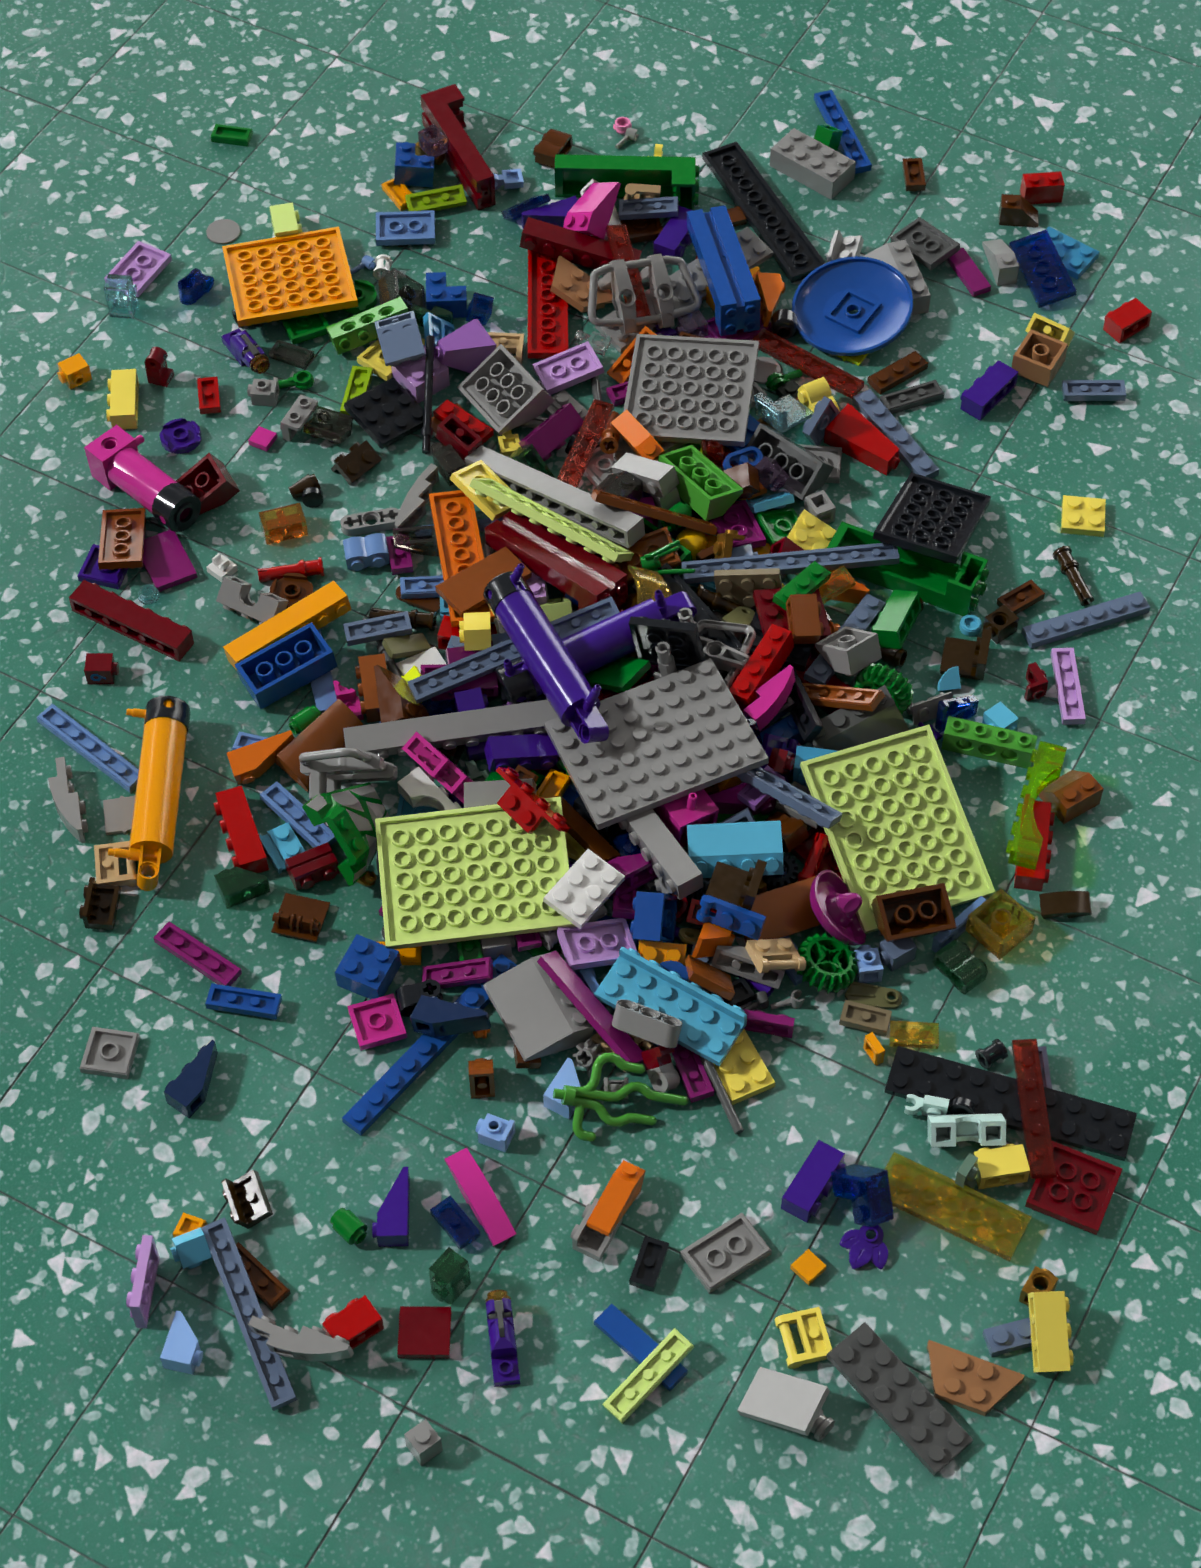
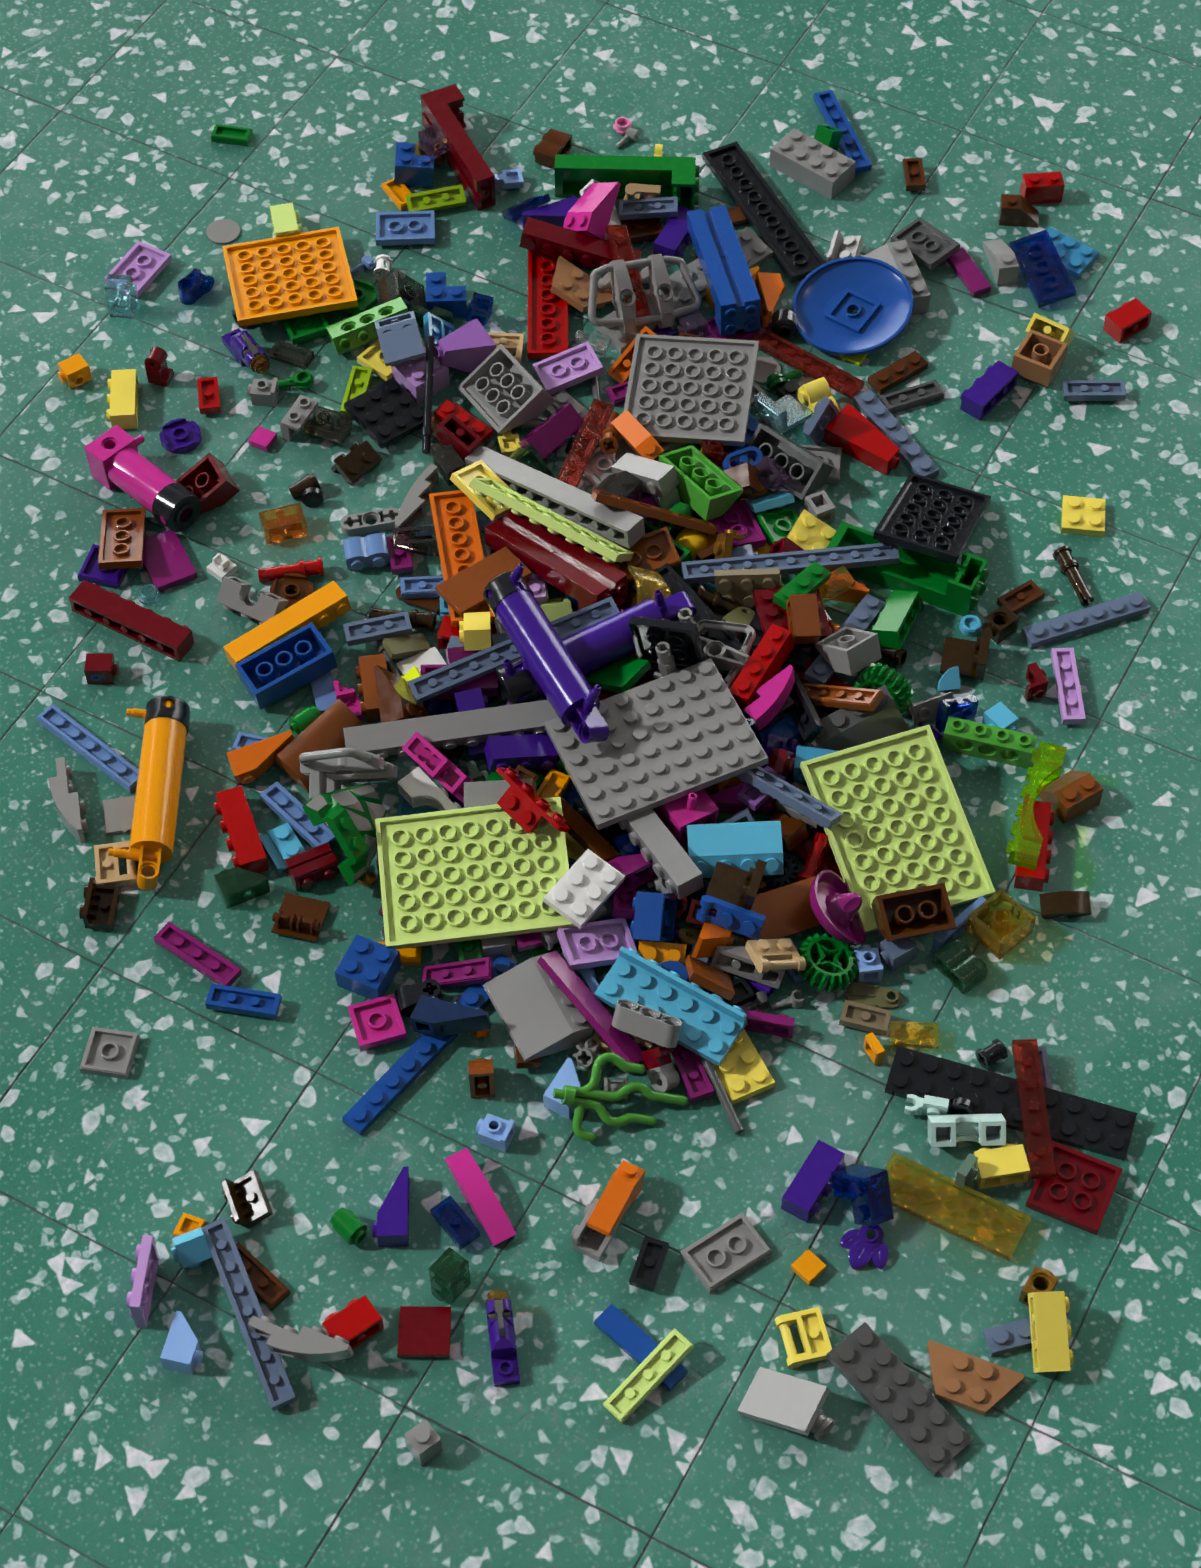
(192, 1085): dark blue slope -> none
(652, 562): green plant -> none

